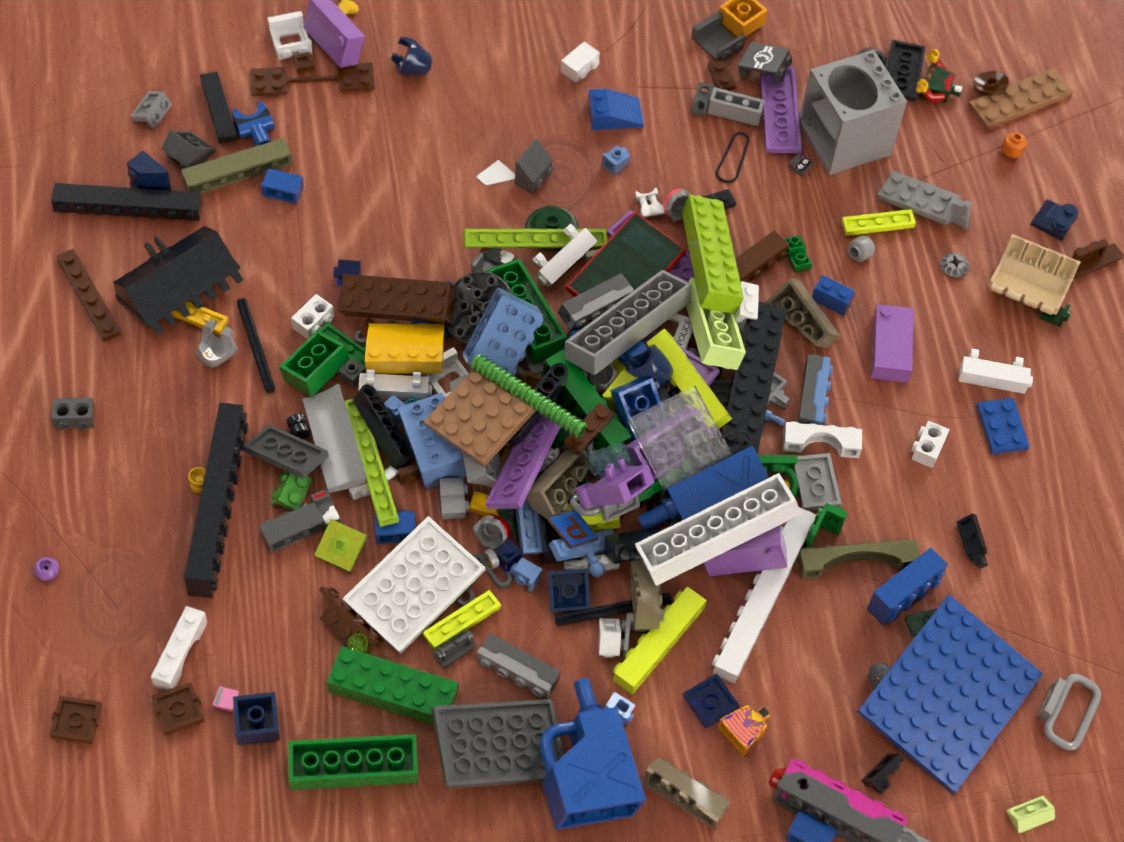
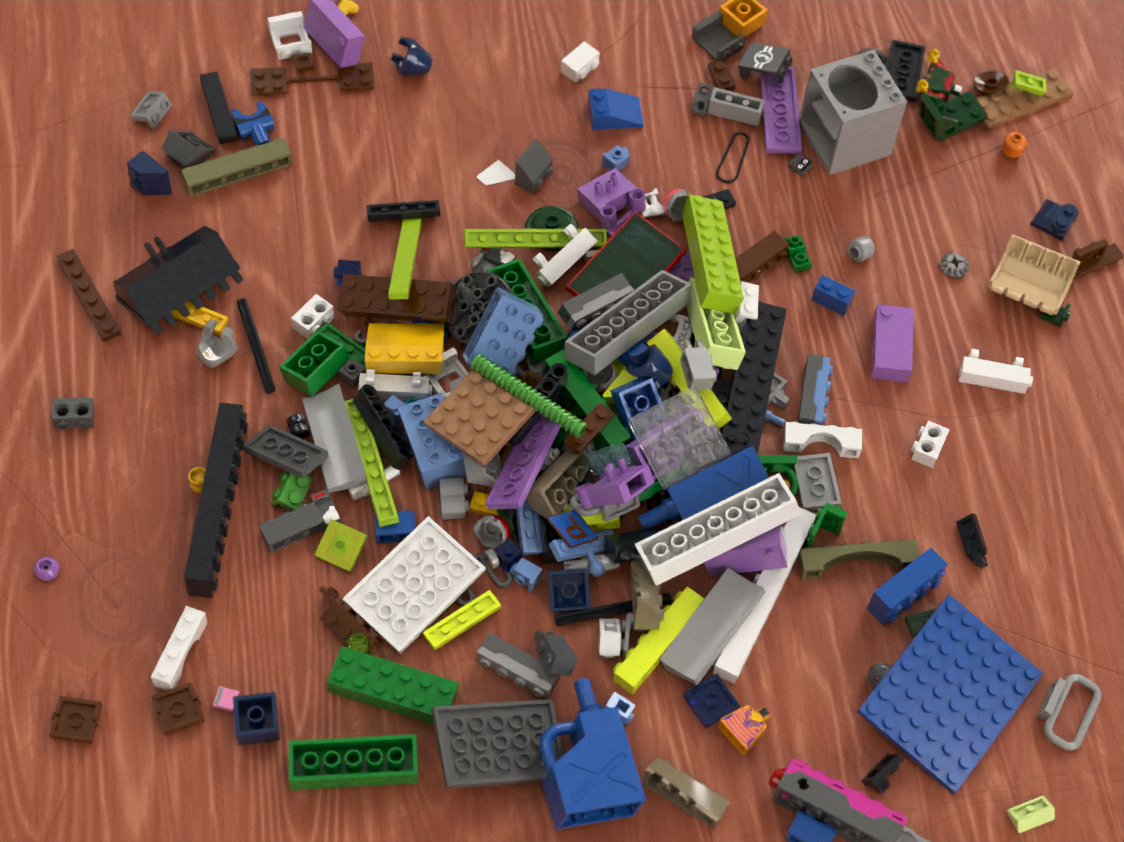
(127, 202): black brick -> none
(282, 186): blue brick -> none
(403, 210): none -> black plate
(405, 259): none -> lime tile
(408, 474): reddish brown plate -> none
(454, 648): dark grey hinge -> none
(555, 653): none -> dark grey hinge
(608, 195): none -> medium lavender piece
(697, 366): none -> light grey hinge
(711, 627): none -> light grey arch
(804, 313): dark tan wedge -> none
(878, 222): neon yellow plate -> none
(925, 200): light grey hinge -> none
(952, 116): none -> dark green bracket
(1002, 426): blue plate -> none
(1028, 83): none -> lime plate

